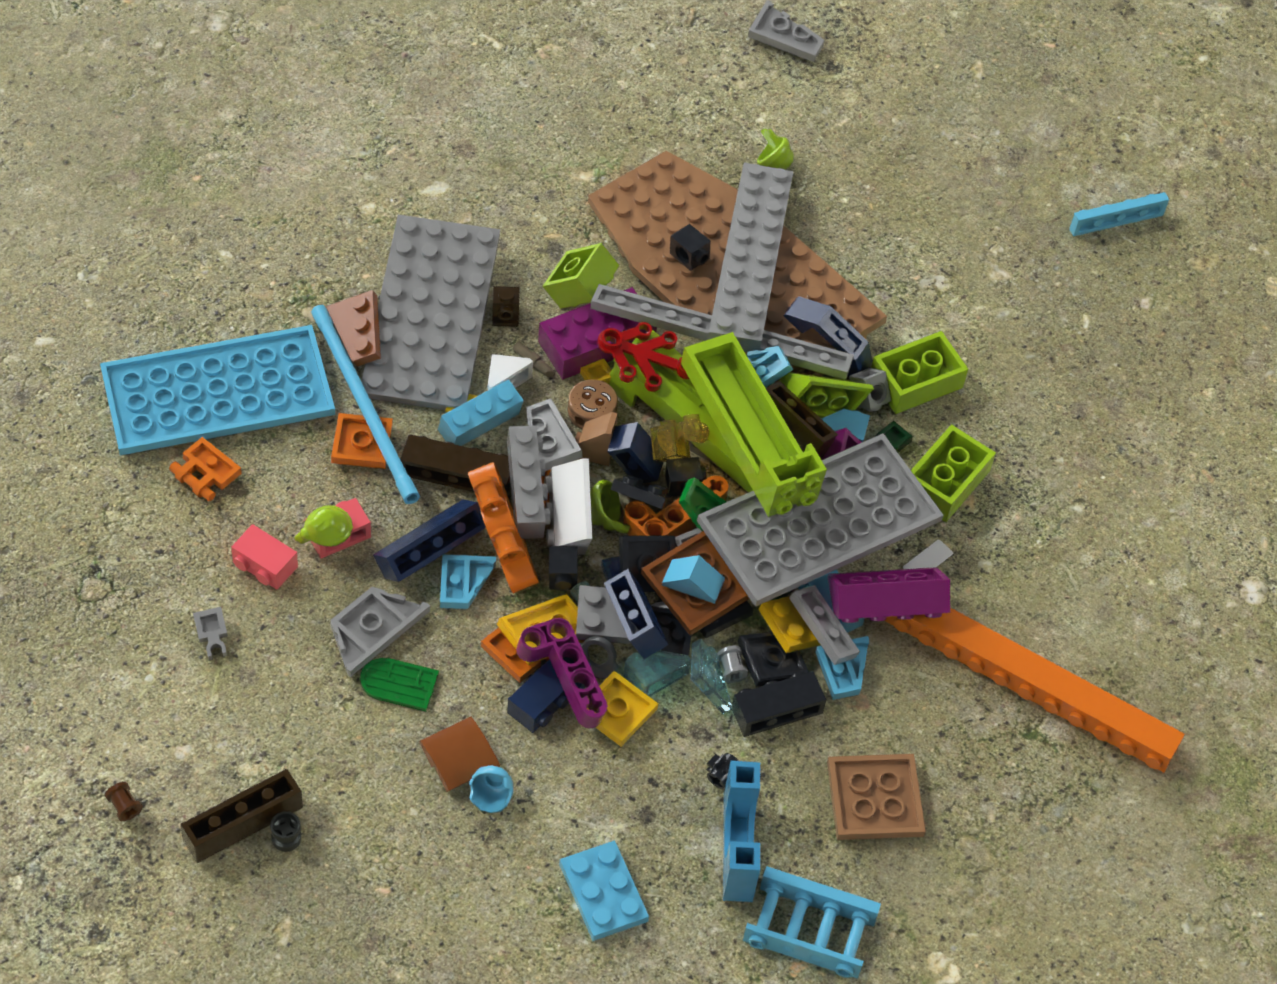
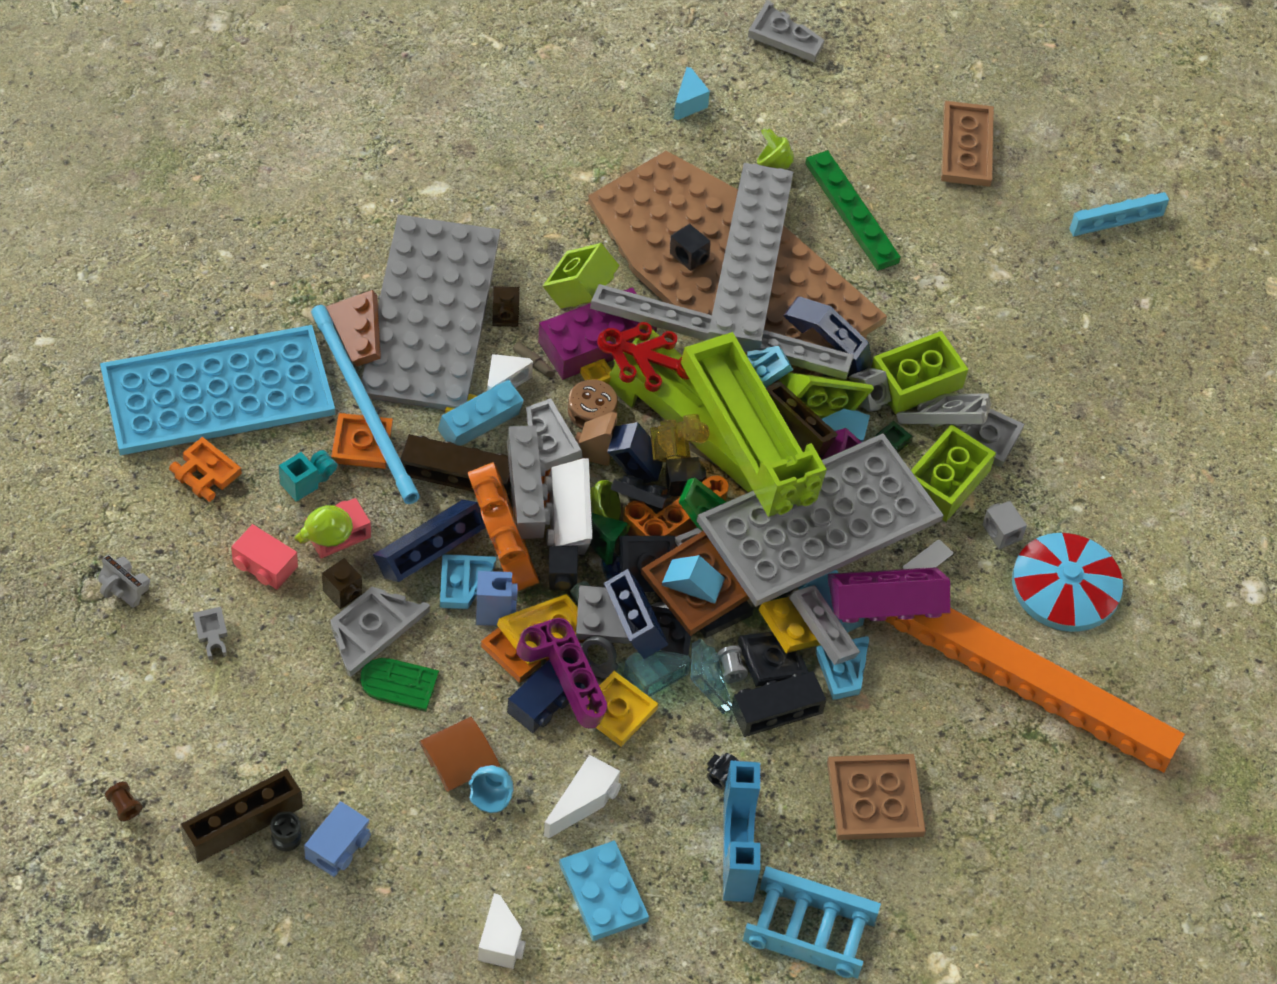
(120, 582): none -> light grey hips
(302, 476): none -> teal brick
(337, 839): none -> medium blue brick
(342, 583): none -> dark brown brick
(495, 597): none -> medium blue brick
(501, 936): none -> white slope
(584, 795): none -> white slope
(606, 536): none -> dark green slope
(692, 95): none -> medium azure slope
(852, 210): none -> green plate
(949, 409): none -> light grey wing
(967, 143): none -> medium nougat plate
(997, 433): none -> light grey plate
(1004, 524): none -> light grey brick
(1067, 582): none -> dish

